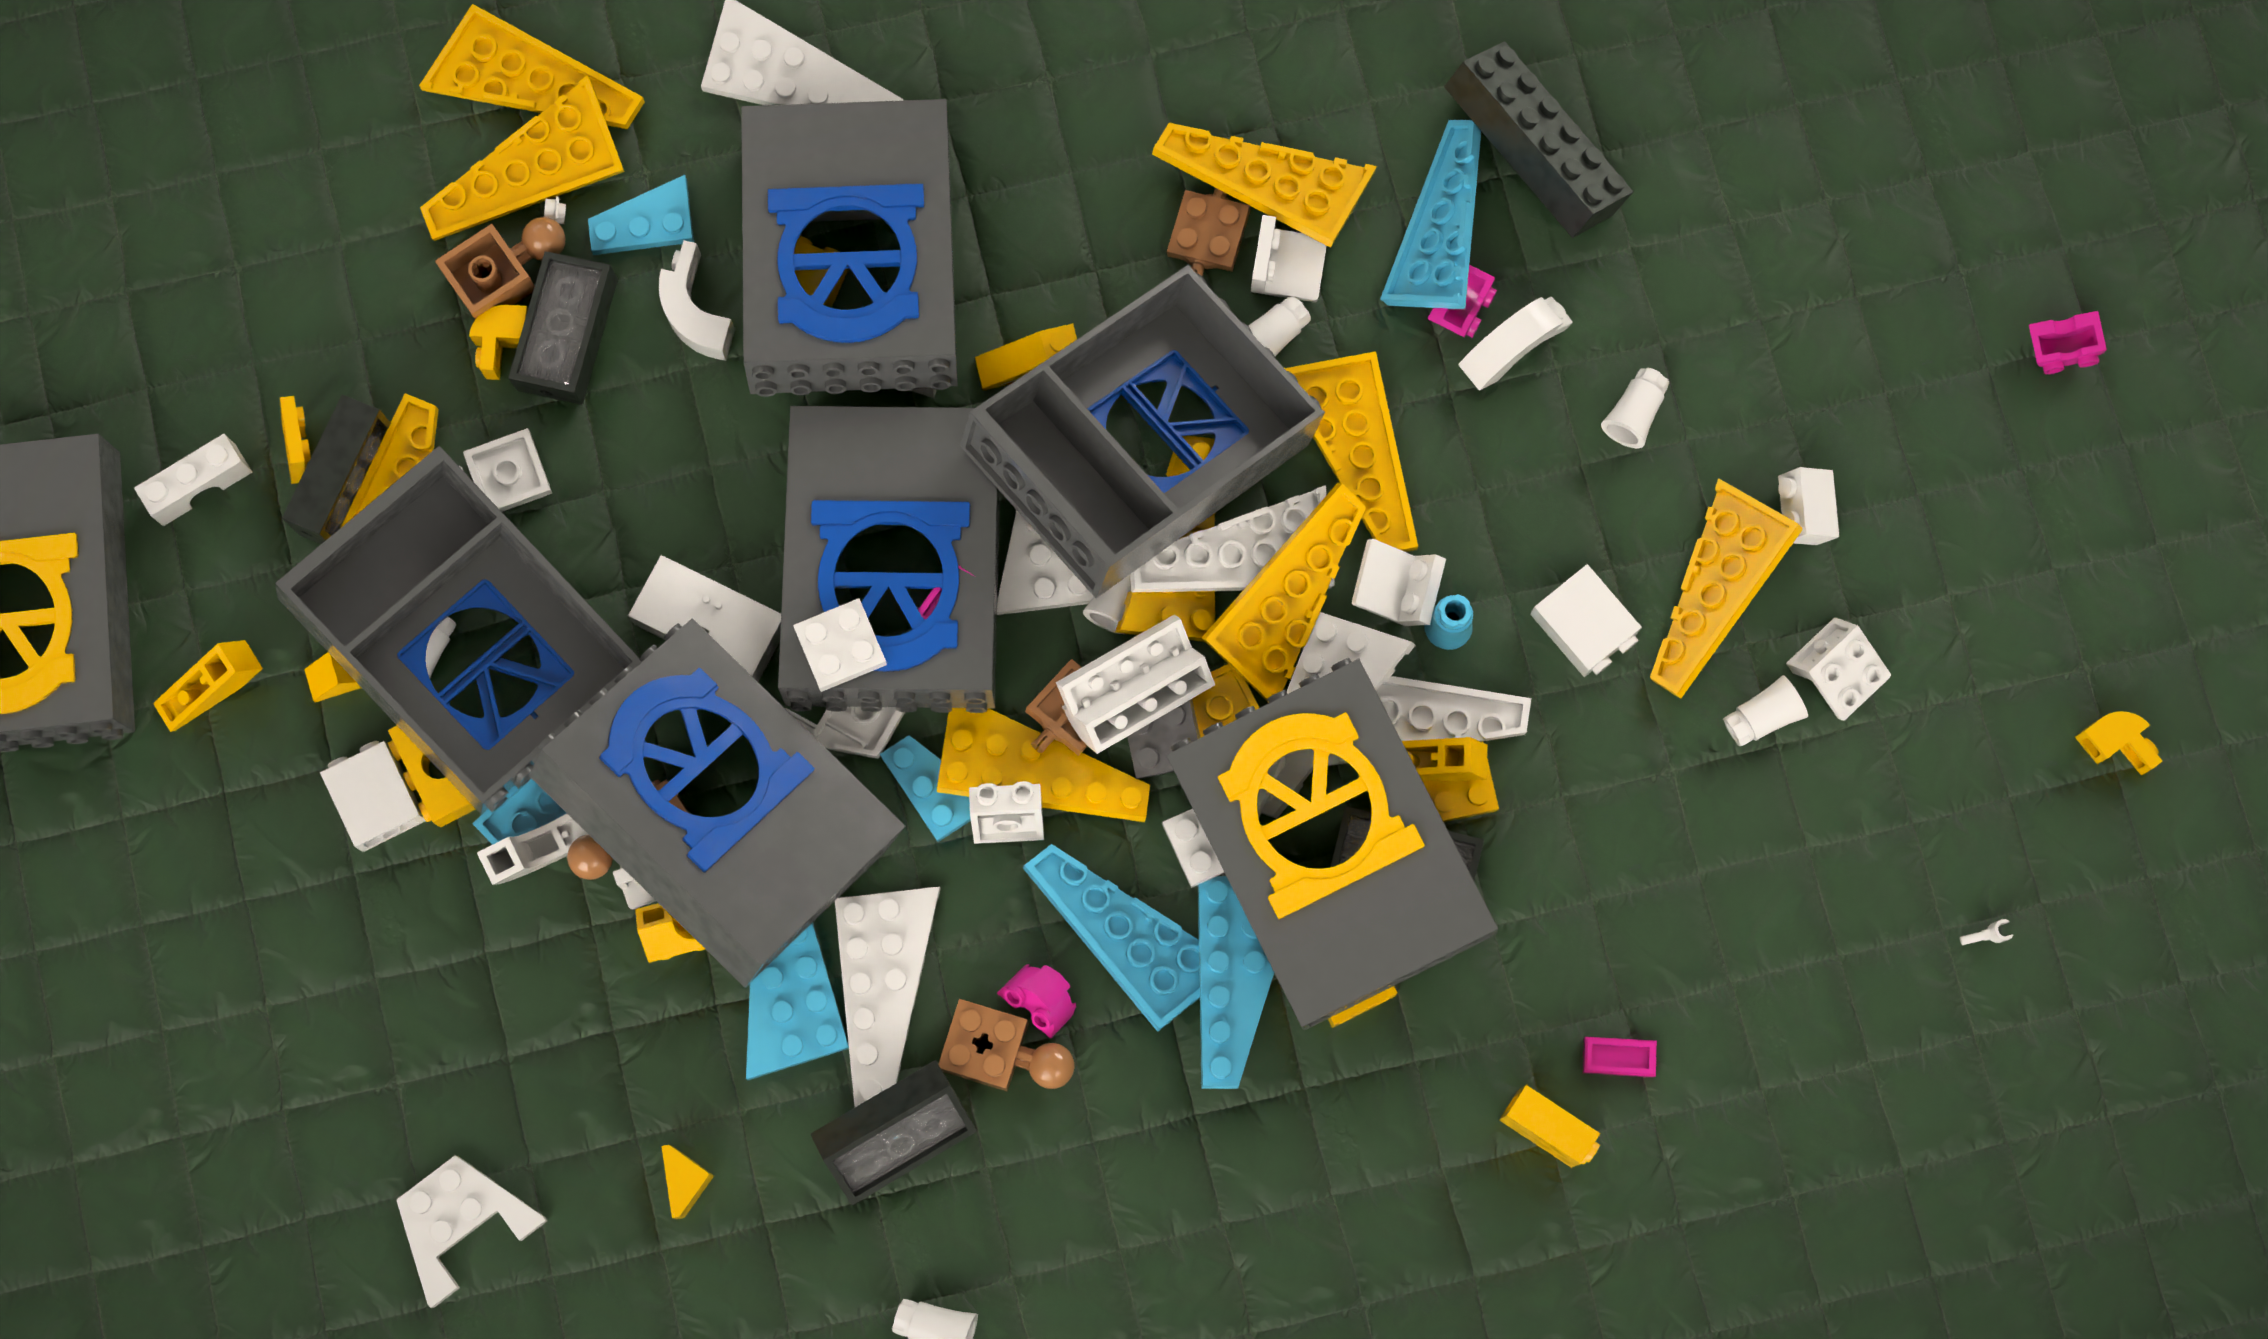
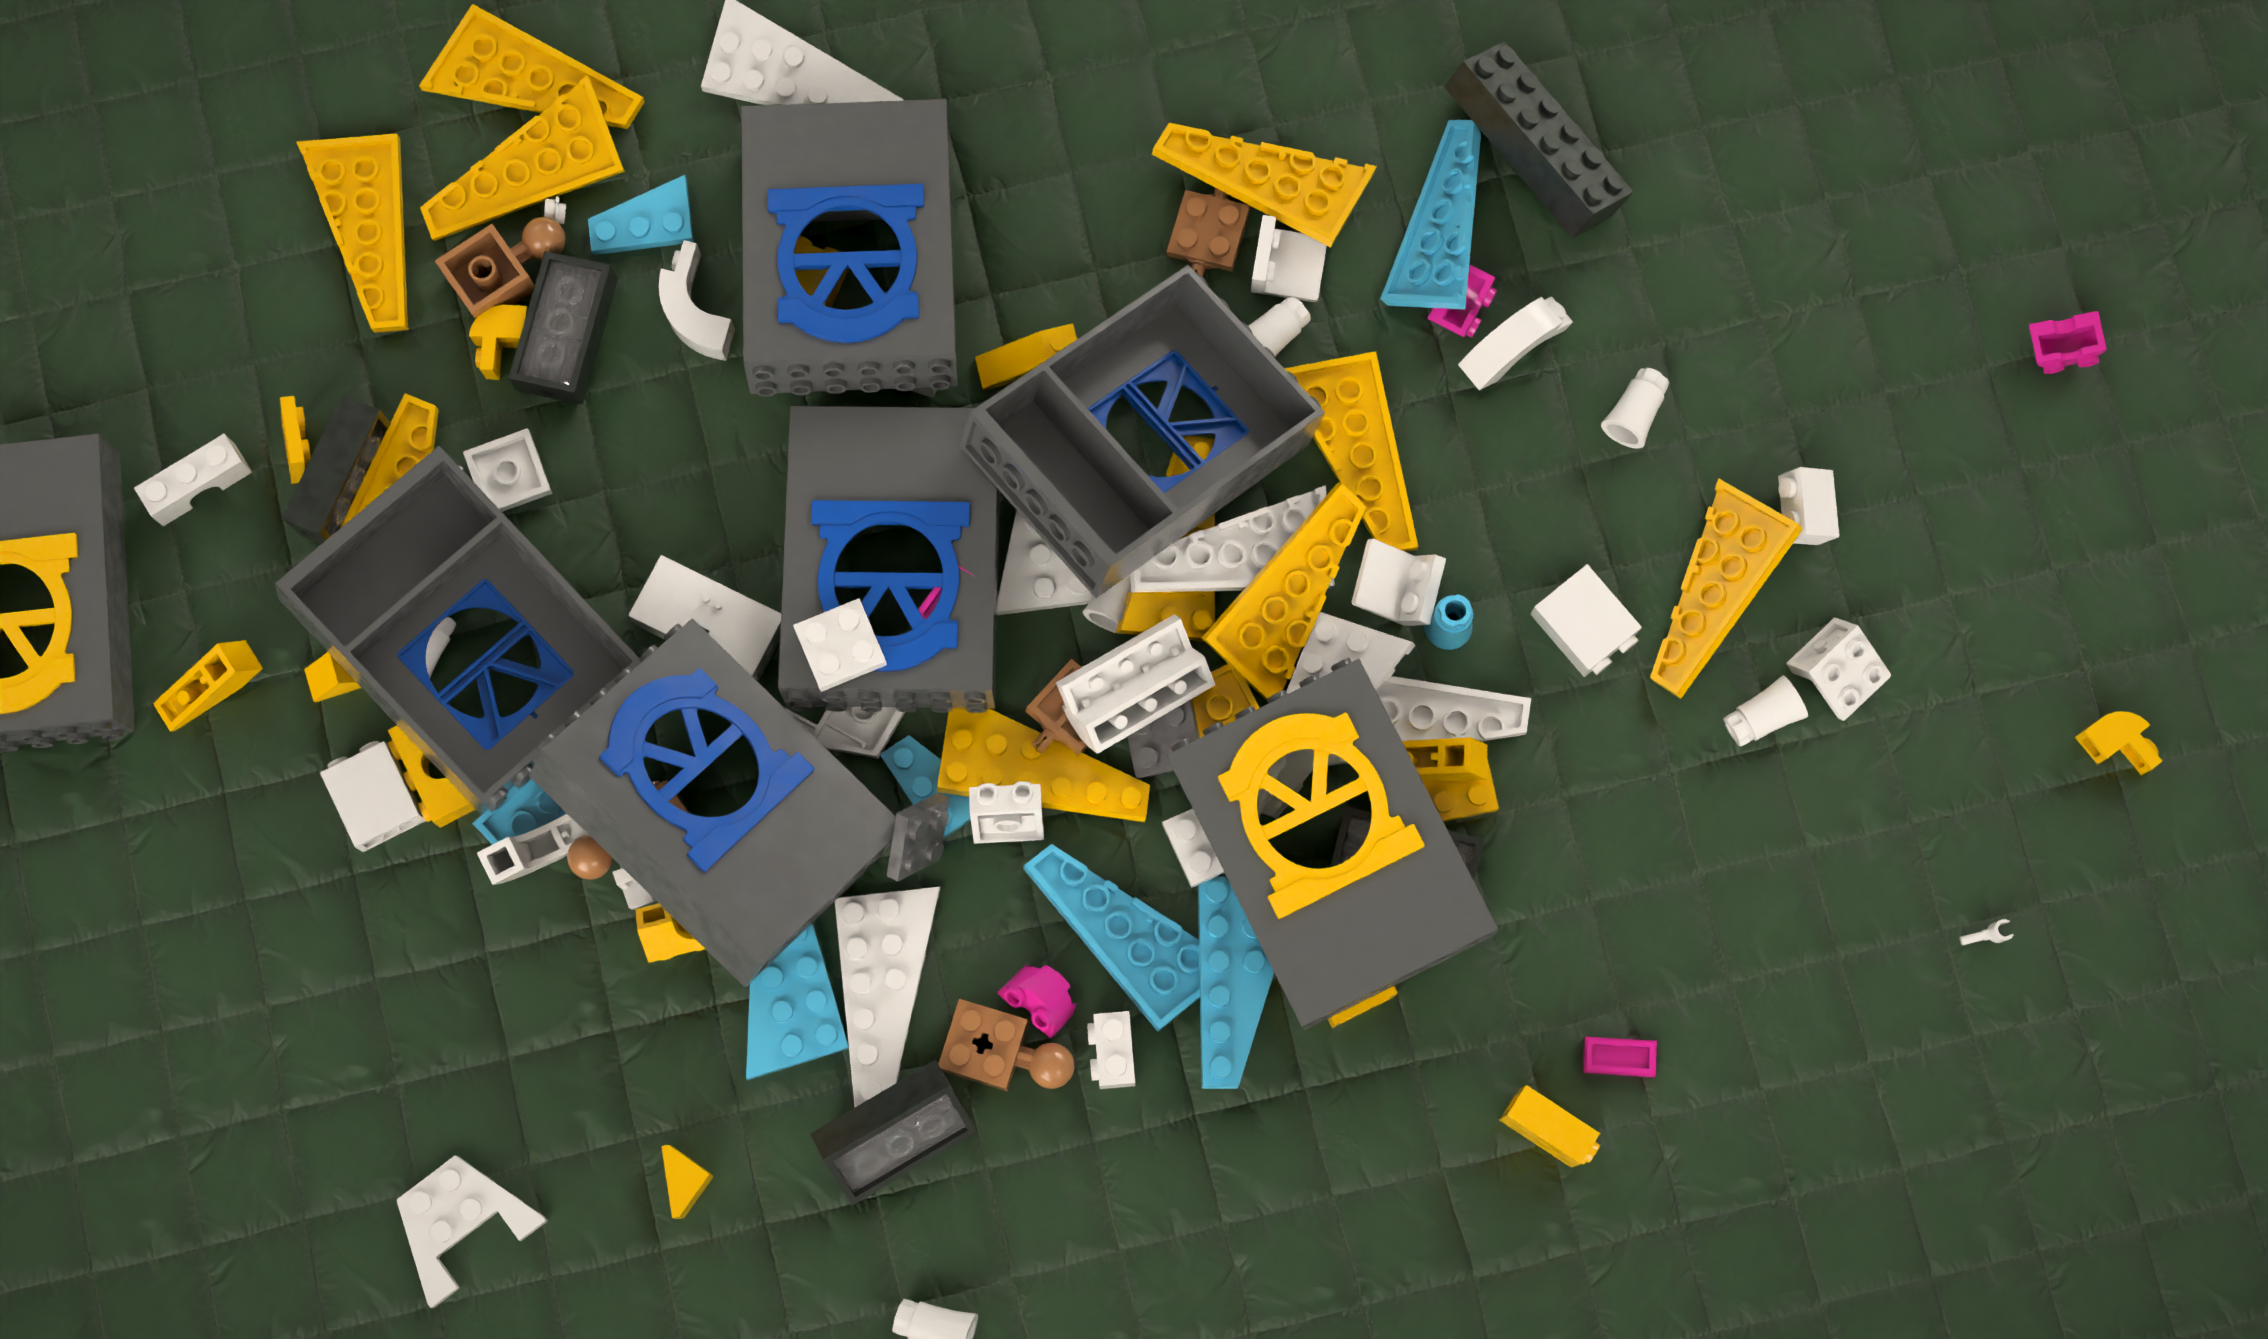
(364, 207): none -> yellow wing
(918, 836): none -> flat silver plate
(1114, 1050): none -> white brick

